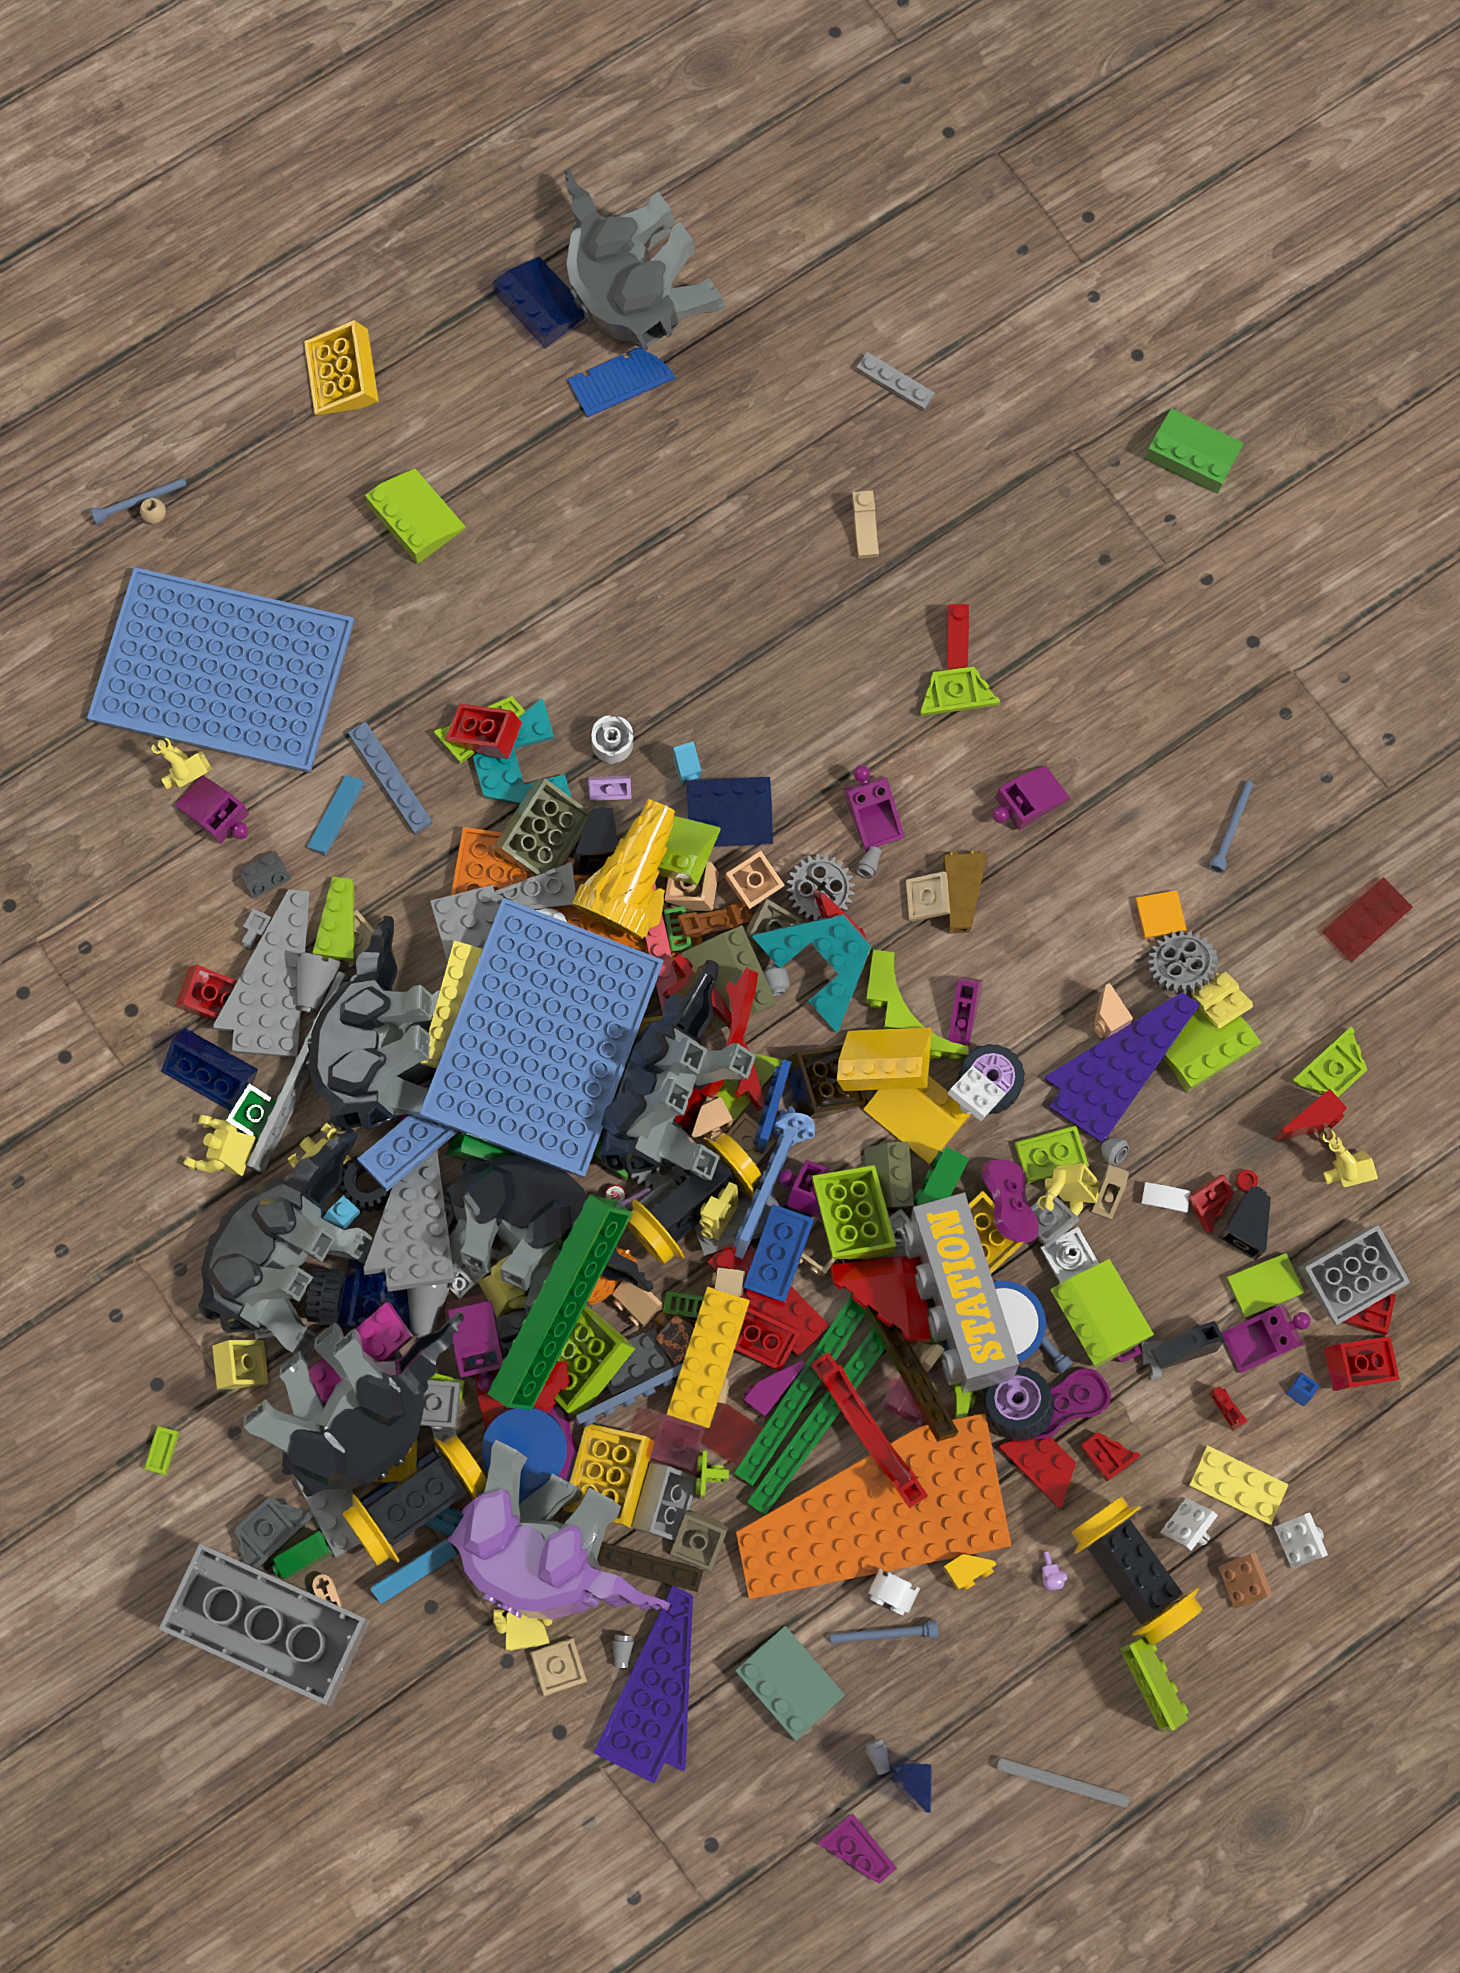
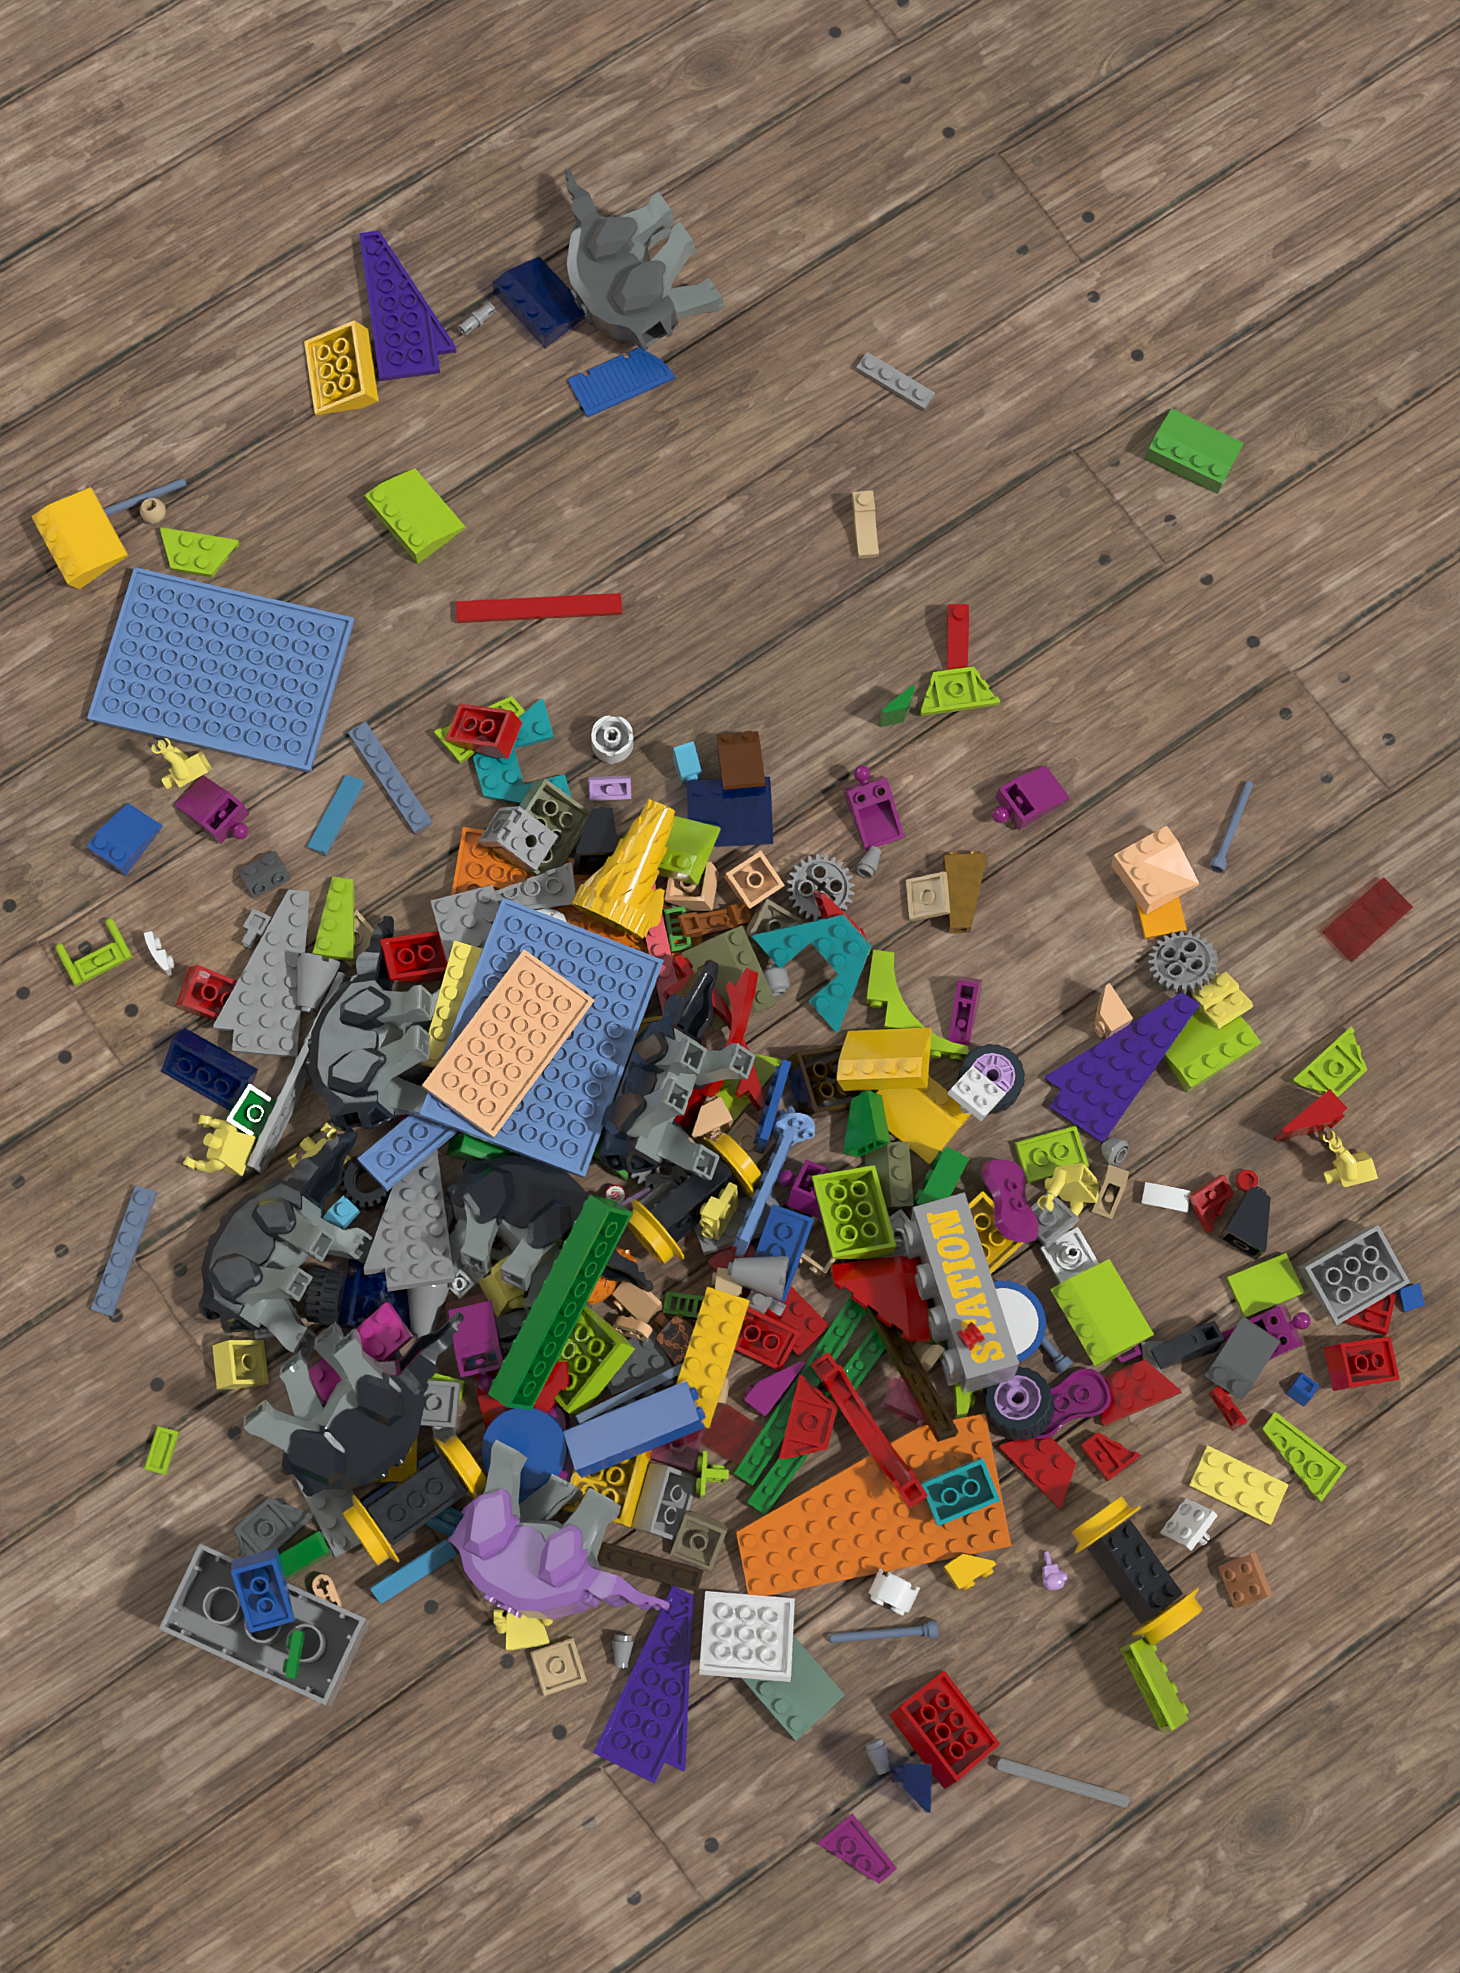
(80, 537): none -> yellow slope
(98, 961): none -> lime plate
(124, 838): none -> blue slope
(124, 1251): none -> sand blue plate
(161, 956): none -> white slope
(196, 552): none -> lime wing
(262, 1590): none -> blue slope
(295, 1644): none -> green plate
(402, 322): none -> dark purple wing
(414, 957): none -> red slope
(476, 319): none -> light grey pin
(508, 1044): none -> light nougat plate
(509, 831): none -> light grey bracket
(539, 608): none -> red tile
(632, 1328): none -> light nougat beam
(634, 1429): none -> brick
(740, 760): none -> reddish brown slope
(747, 1636): none -> white plate
(761, 1274): none -> light grey cone
(762, 1302): none -> light grey plate
(808, 1422): none -> red wing
(866, 1125): none -> green slope
(897, 709): none -> green slope
(944, 1729): none -> red slope
(959, 1491): none -> teal brick
(970, 1336): none -> red wheel
(1135, 1390): none -> red wing
(1155, 870): none -> light nougat slope
(1242, 1358): none -> dark grey slope
(1301, 1540): white plate -> none
(1308, 1460): none -> lime wing
(1411, 1297): none -> blue slope

